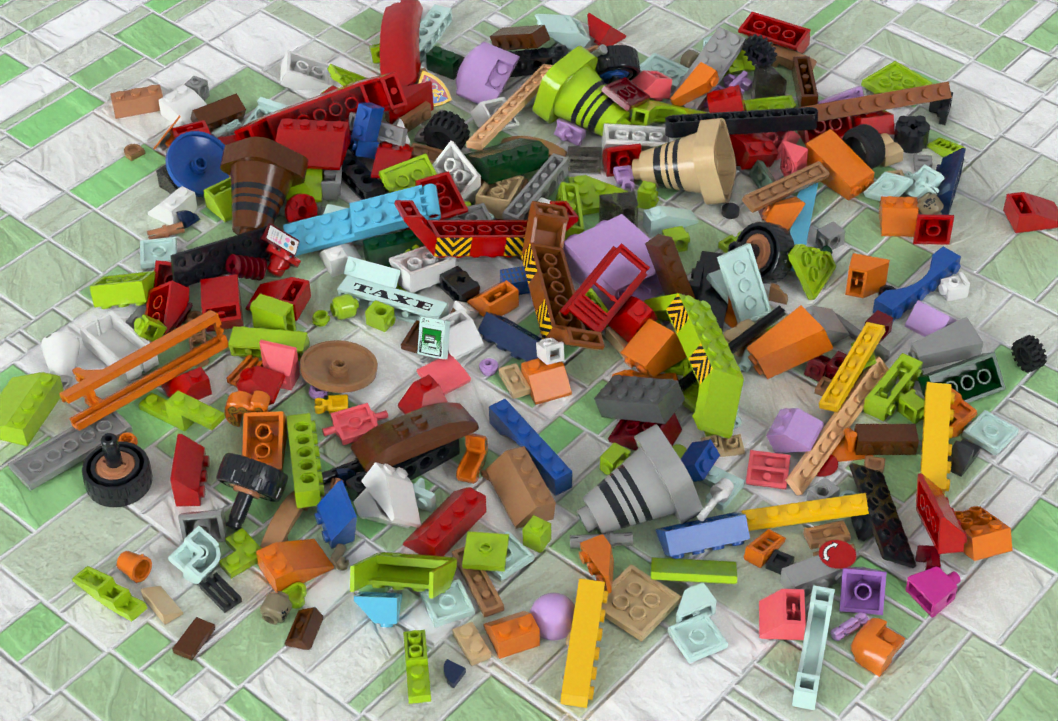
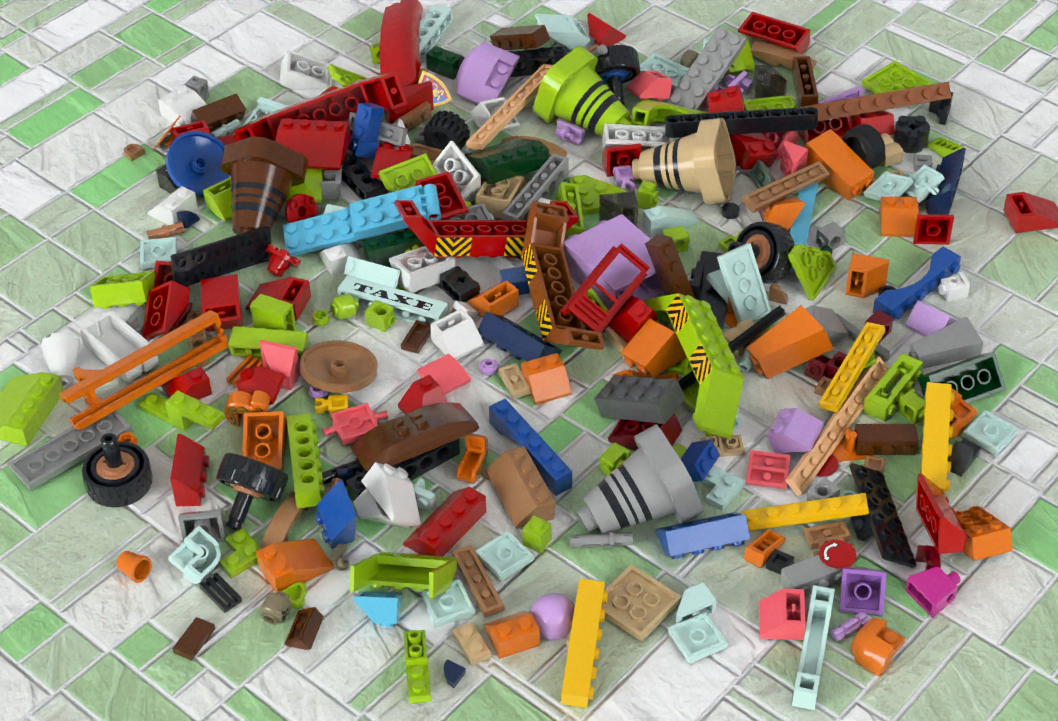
(107, 592): lime slope -> none
(136, 101): nougat slope -> none
(149, 328): lime brick -> none
(161, 603): tan slope -> none
(246, 267): dark red piece -> none
(280, 239): slope -> none
(433, 337): light aqua tile -> none
(485, 551): lime plate -> none
(550, 347): white brick -> none
(584, 159): clear smoke slope -> none
(599, 559): orange slope -> none
(626, 93): dark red tile -> none
(694, 570): lime tile -> none
(697, 84): orange slope -> none
(720, 493): white piece -> none
(759, 51): black gear -> none
(930, 204): dark tan head -> none
(1029, 353): black tyre -> none

